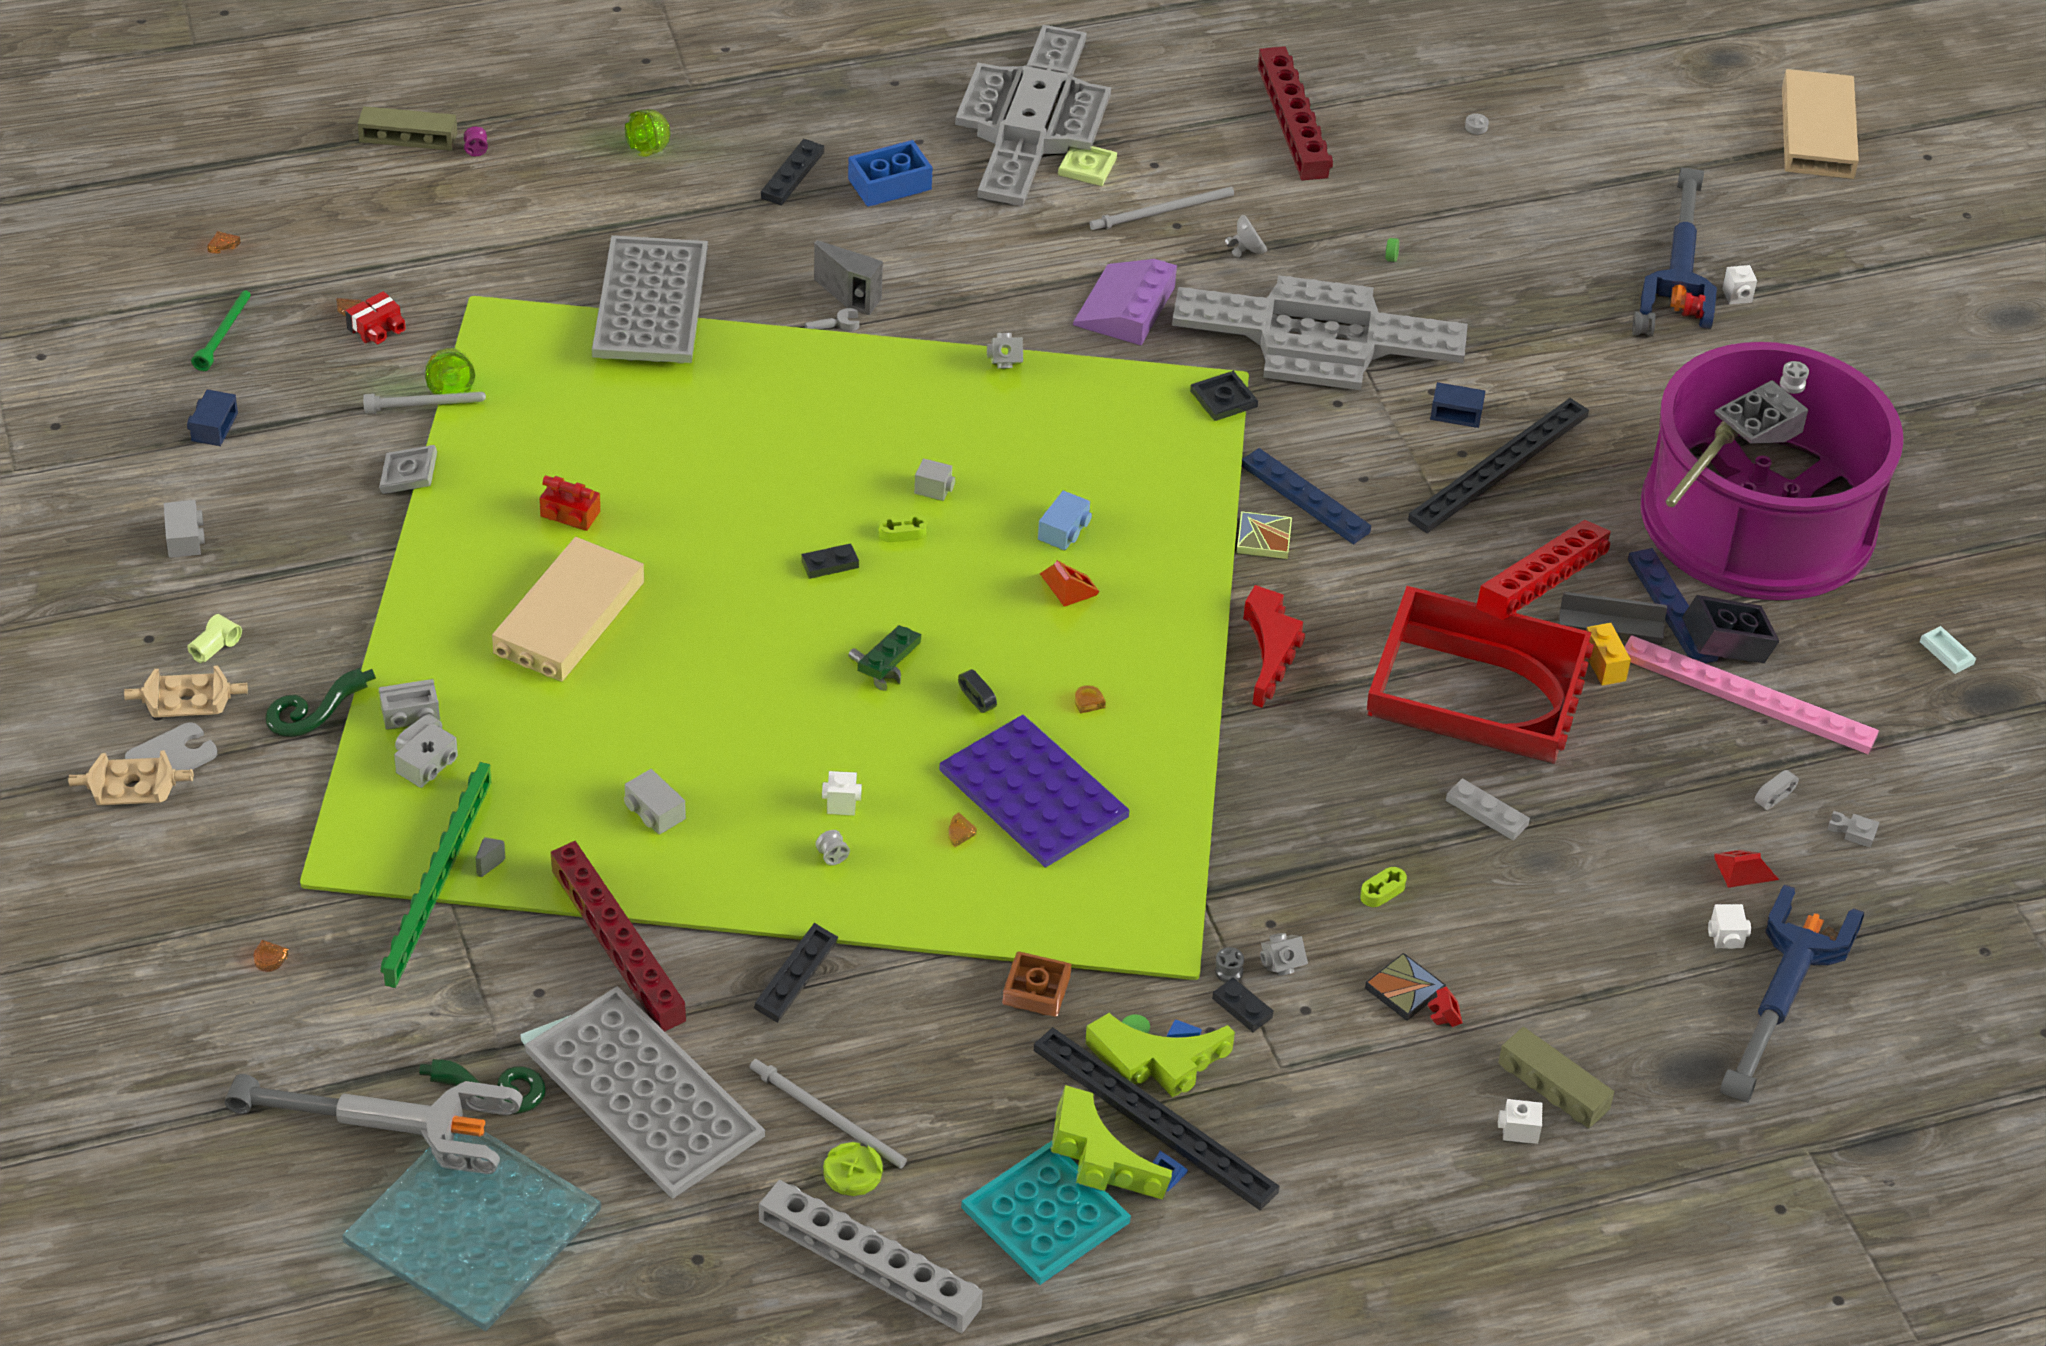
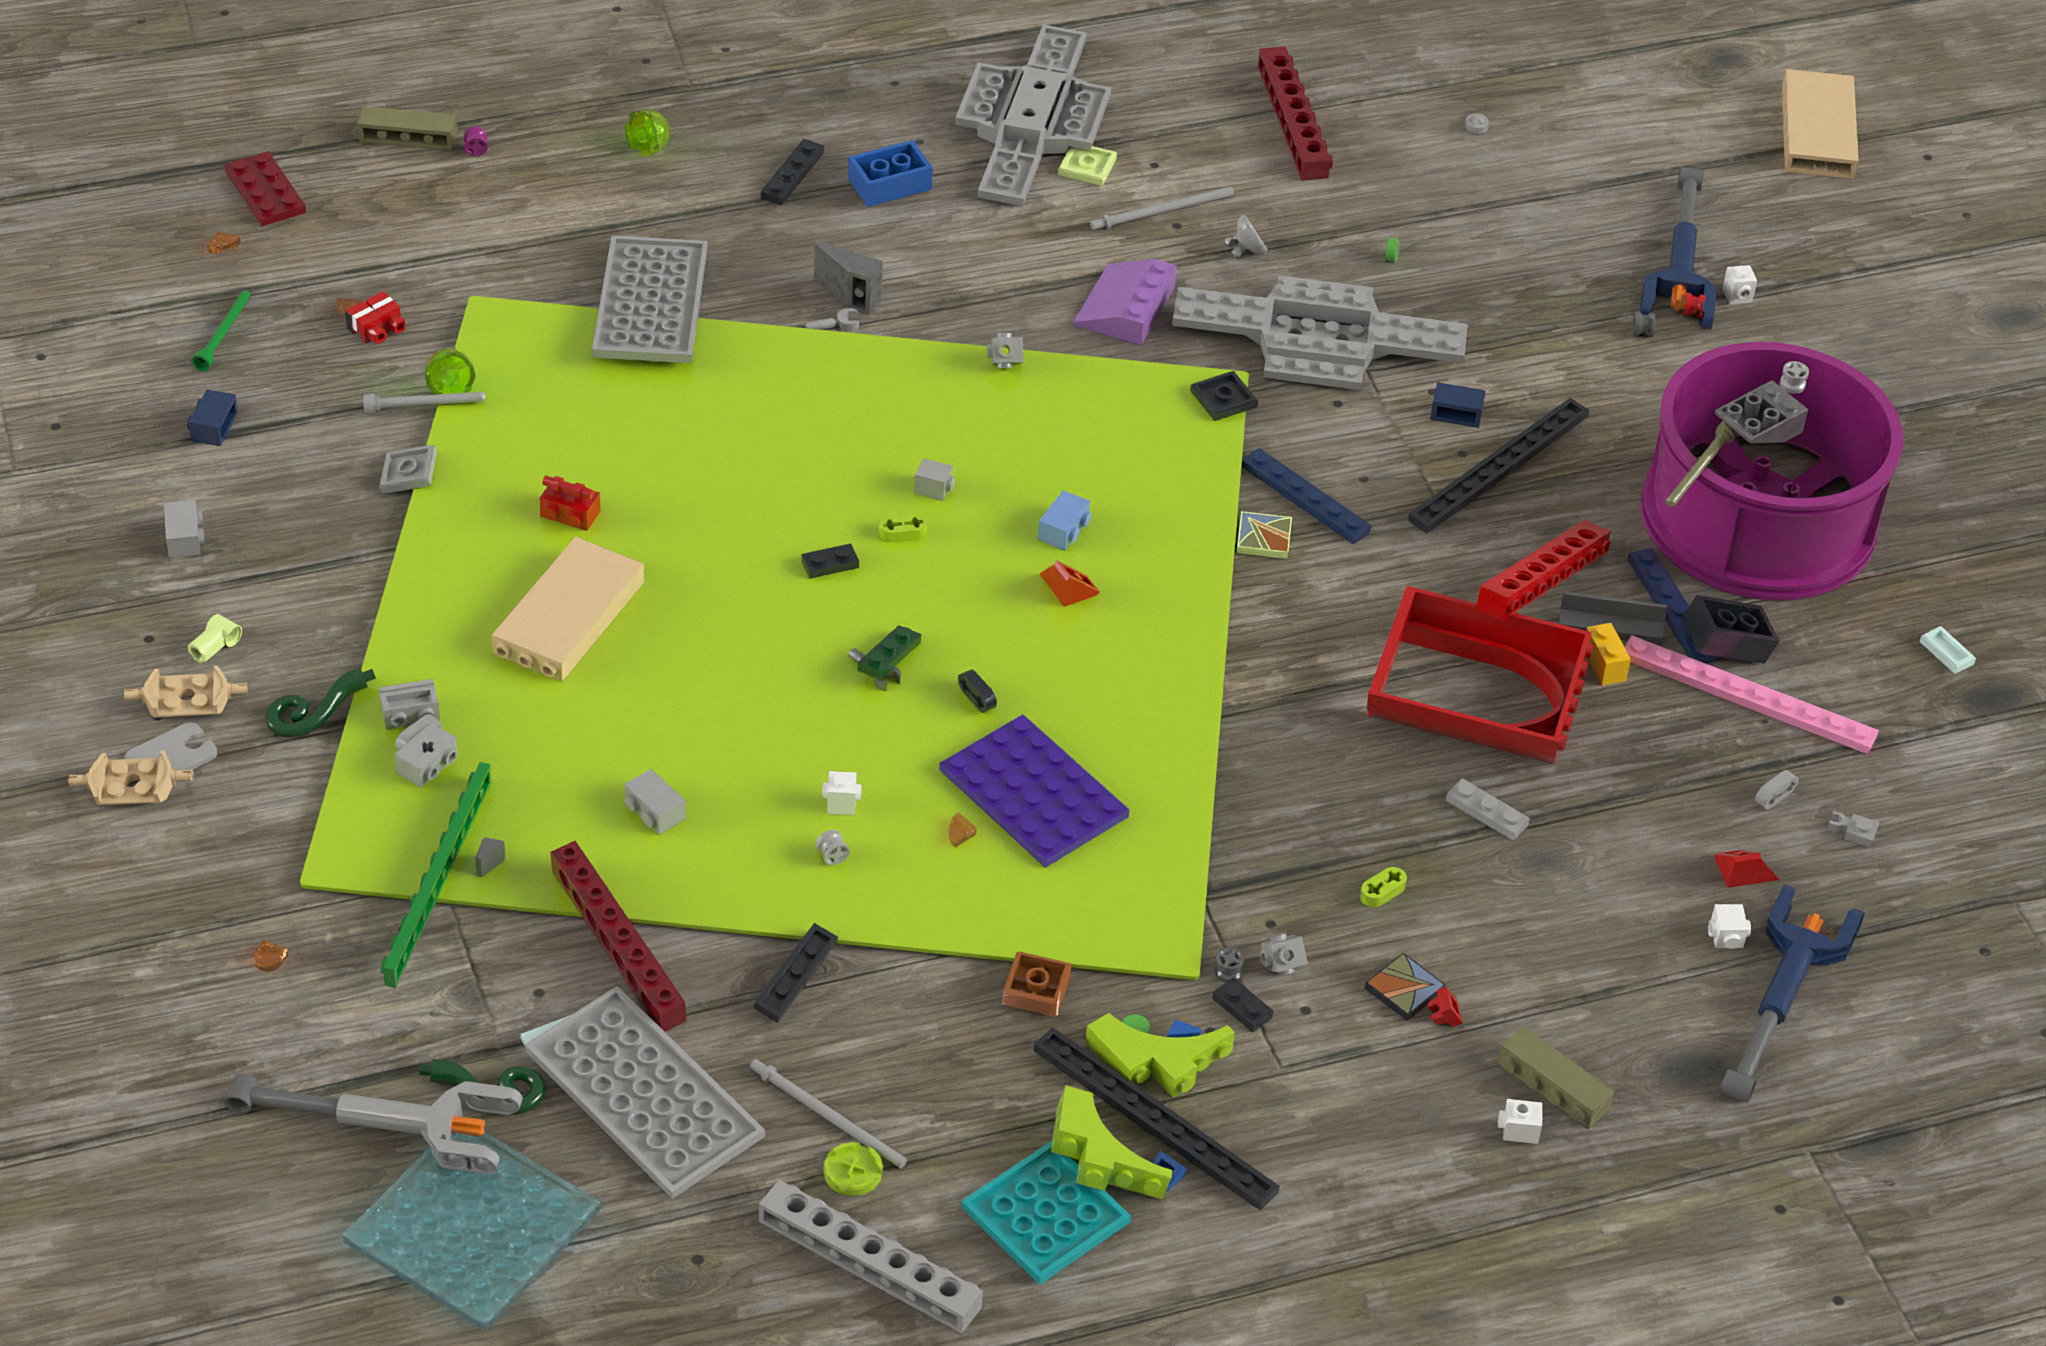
(265, 188): none -> dark red plate
(1089, 699): clear orange tile -> none
(1276, 636): red arch -> none

